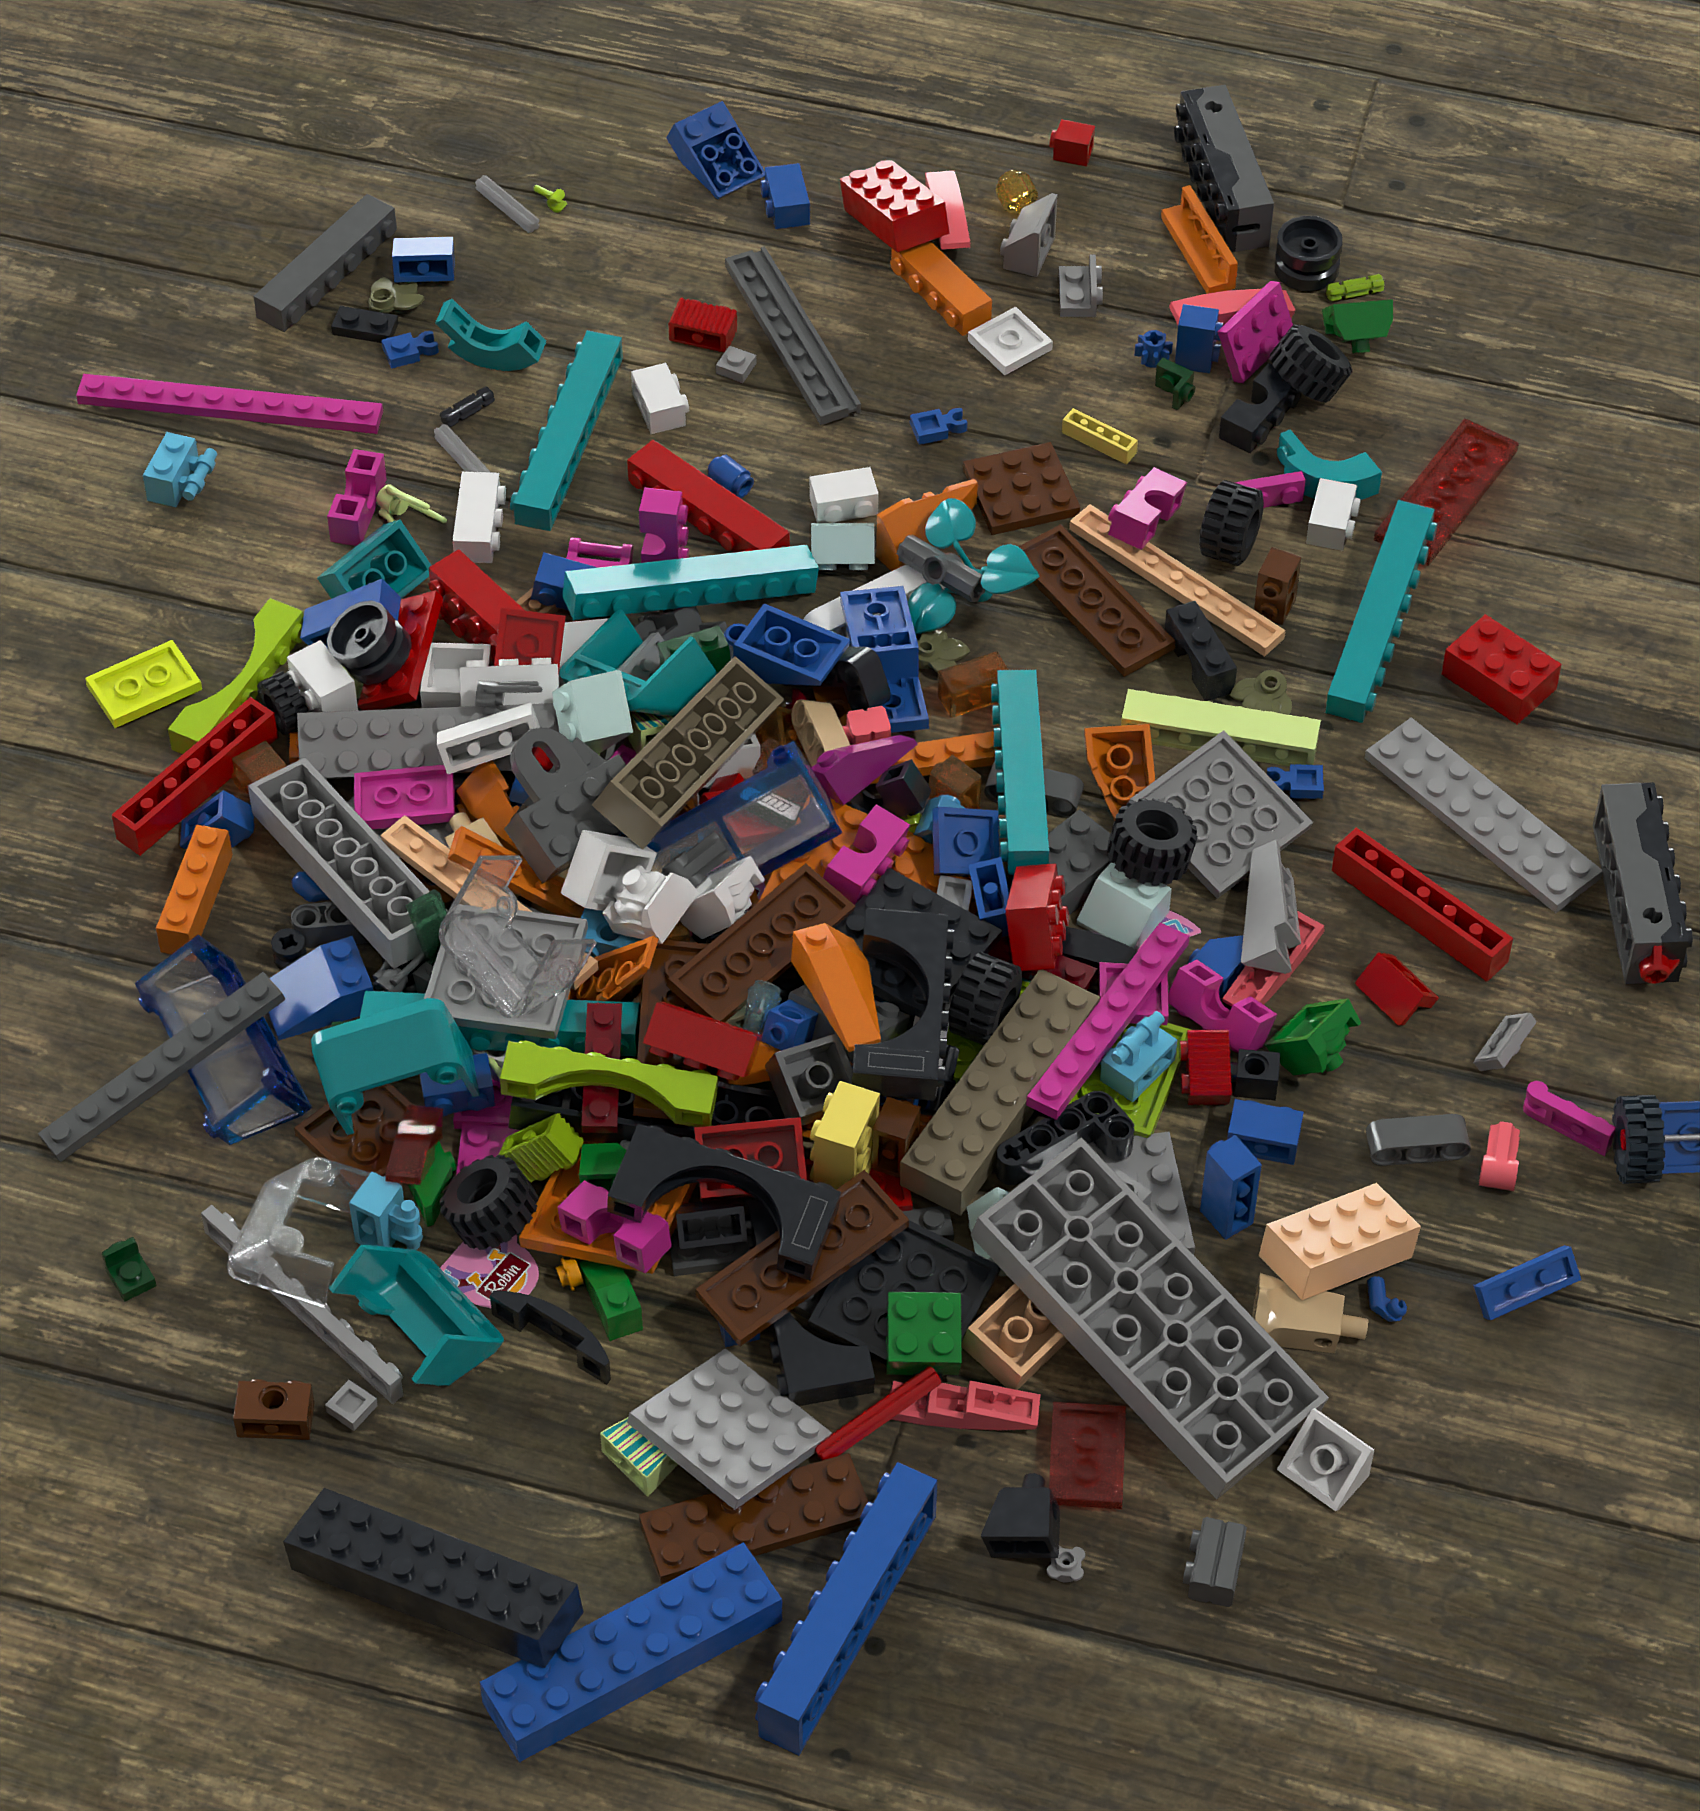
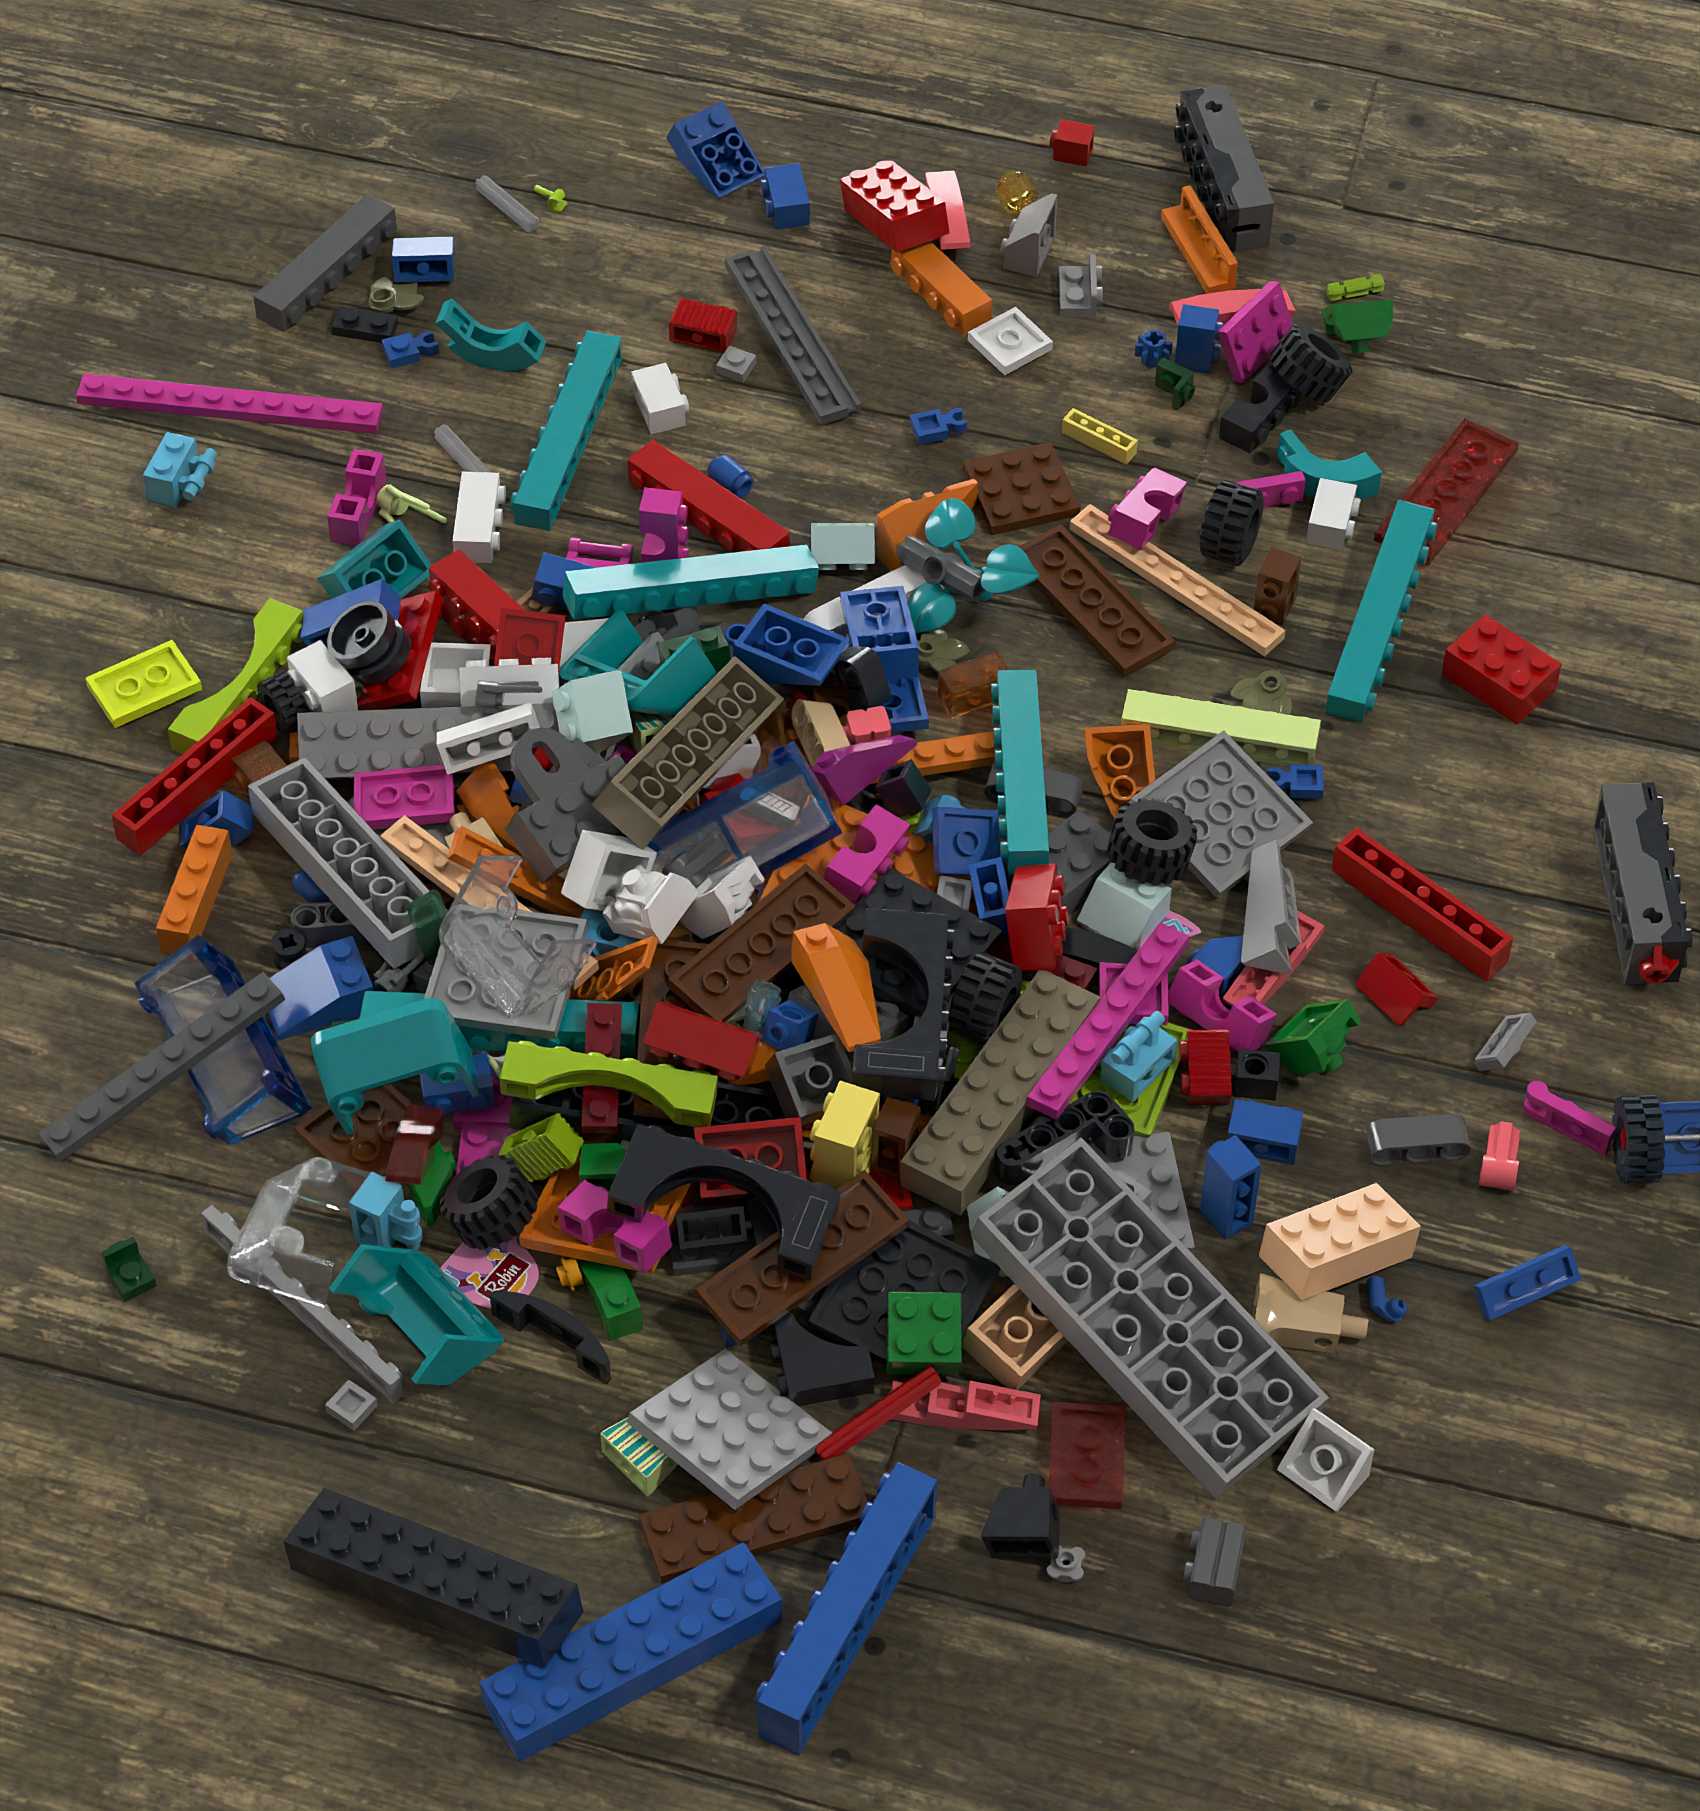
(289, 1421): reddish brown brick -> none
(467, 406): black axle -> none
(843, 495): white brick -> none
(956, 780): clear orange brick -> none
(1211, 664): black arch -> none
(1308, 253): black wheel -> none
(1483, 815): light grey plate -> none

